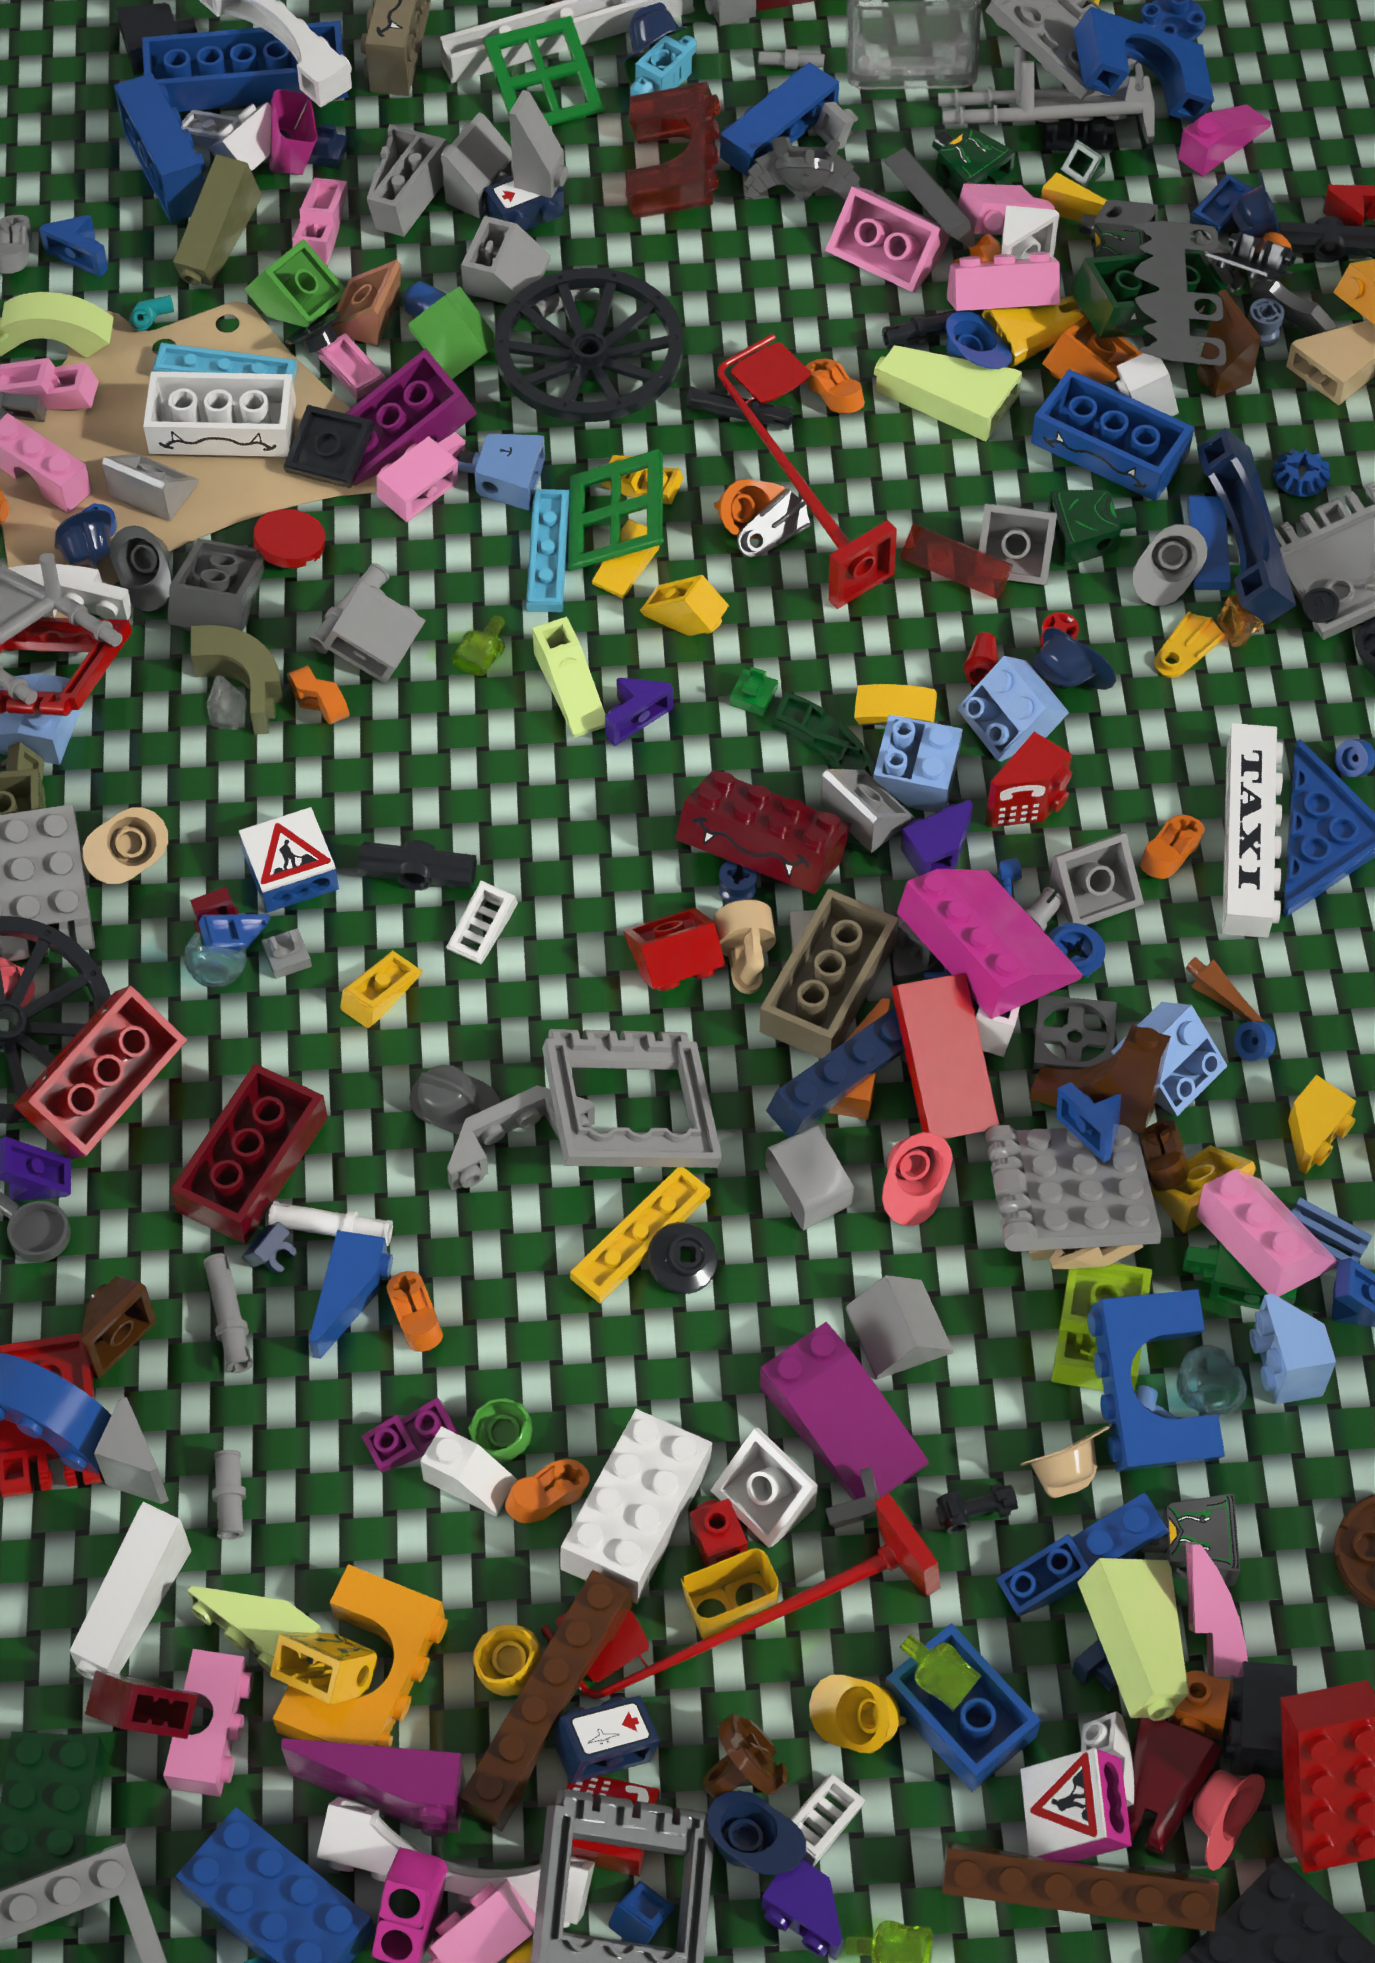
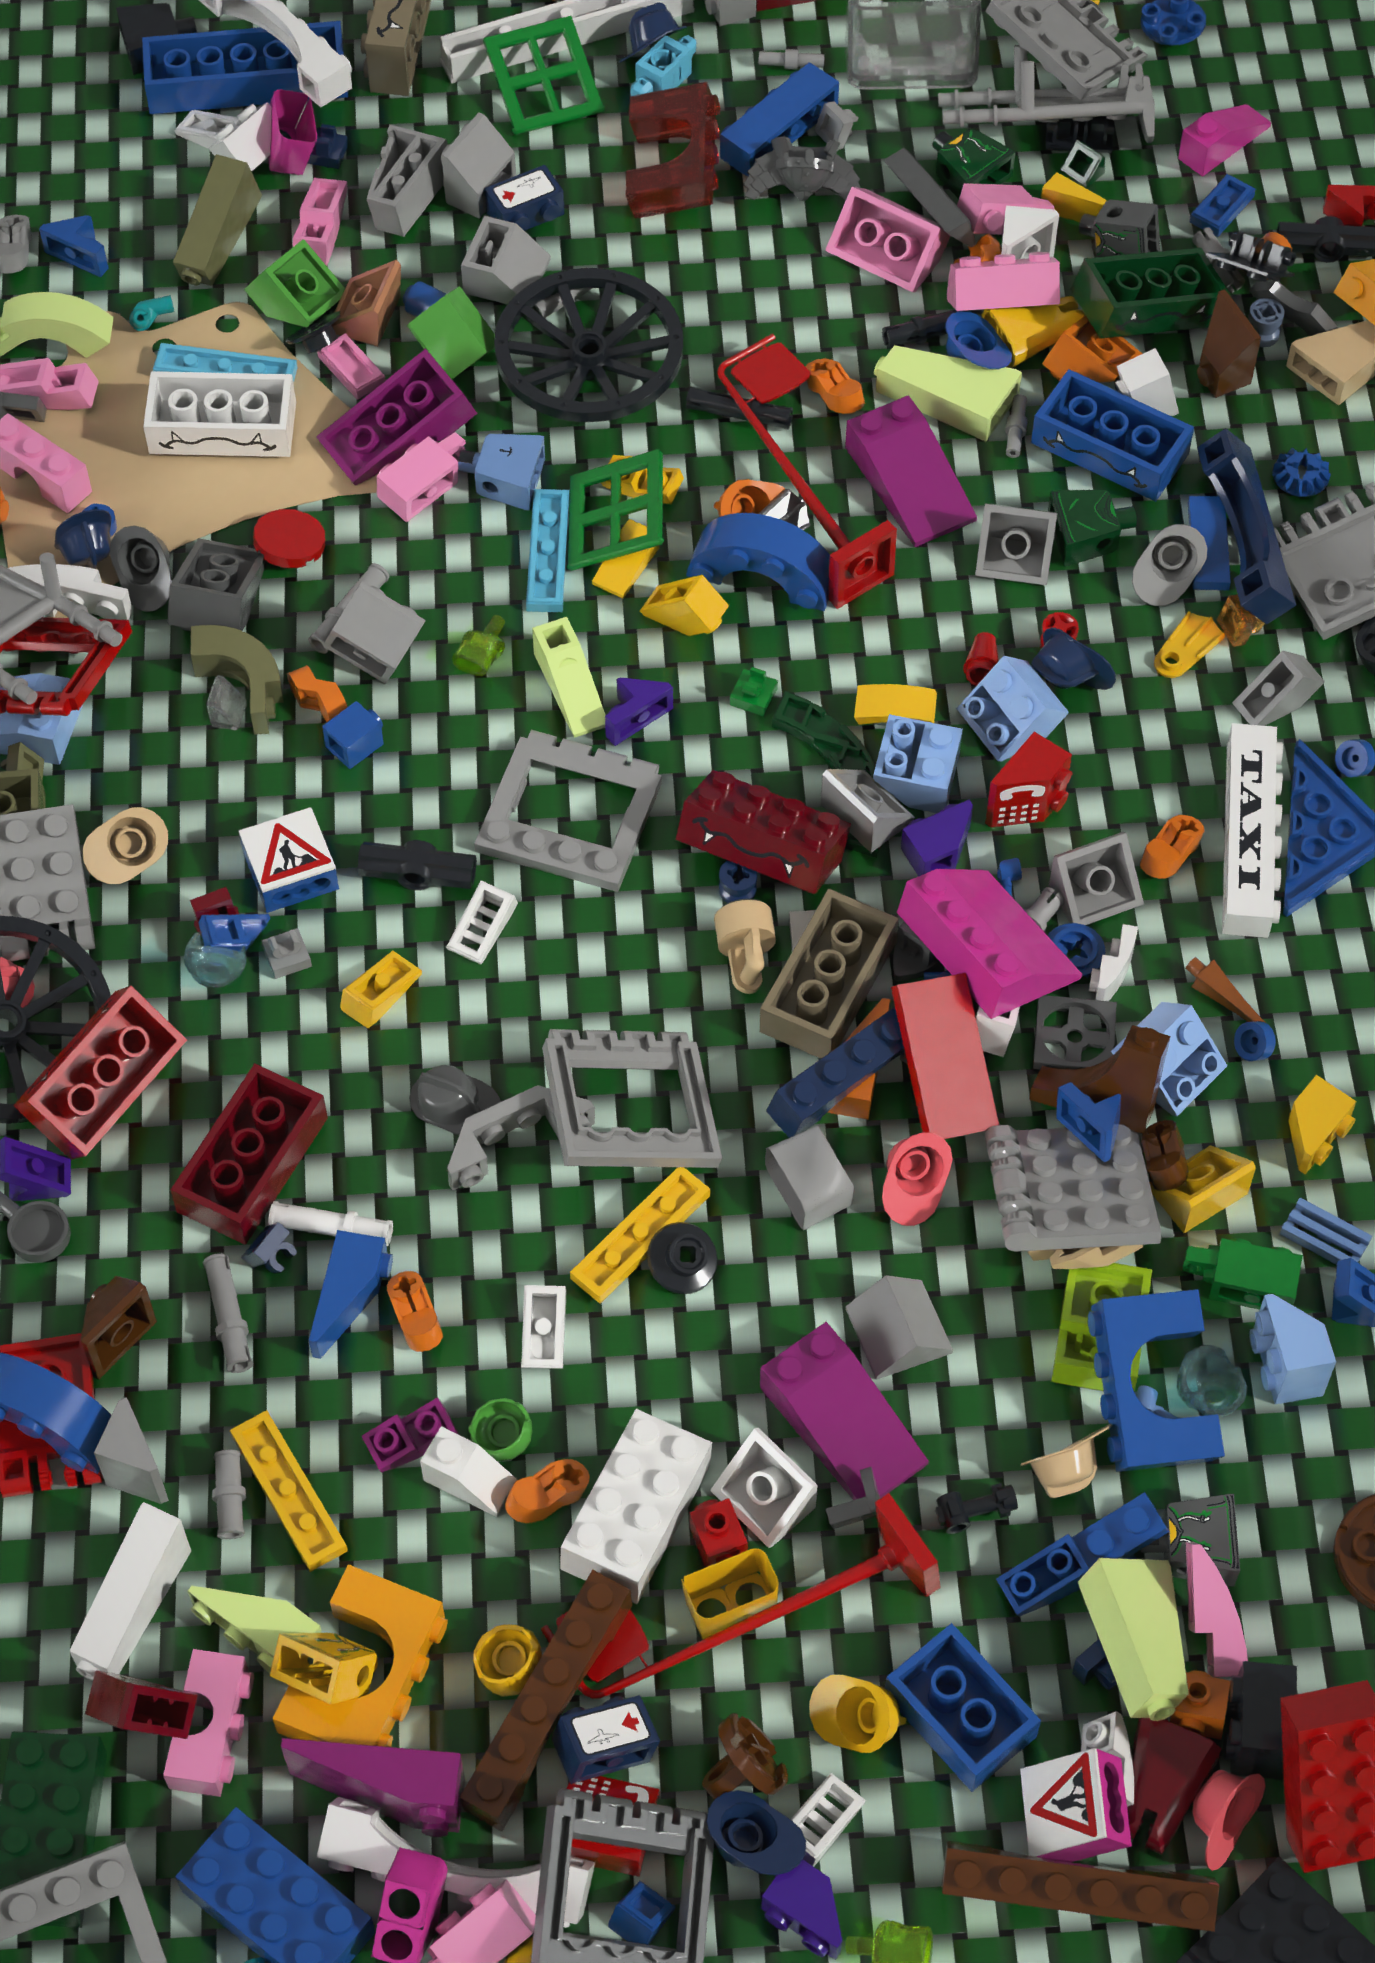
(147, 484): light grey slope -> none
(161, 145): blue brick -> none
(288, 1491): none -> yellow plate
(329, 446): black tile -> none
(353, 734): none -> blue brick
(535, 150): light grey slope -> none
(543, 1326): none -> white slope
(558, 852): none -> light grey hinge
(675, 948): red slope -> none
(765, 547): none -> blue brick
(908, 470): none -> magenta slope
(941, 1671): clear neon green piece -> none
(956, 561): clear red tile -> none
(1016, 426): none -> light grey bar
(1114, 967): none -> white slope
(1172, 303): dark grey piece -> none
(1178, 63): blue arch -> none
(1255, 212): dark blue piece -> none
(1262, 1233): bright pink slope -> none
(1278, 689): none -> light grey slope
(1320, 605): black piece -> none

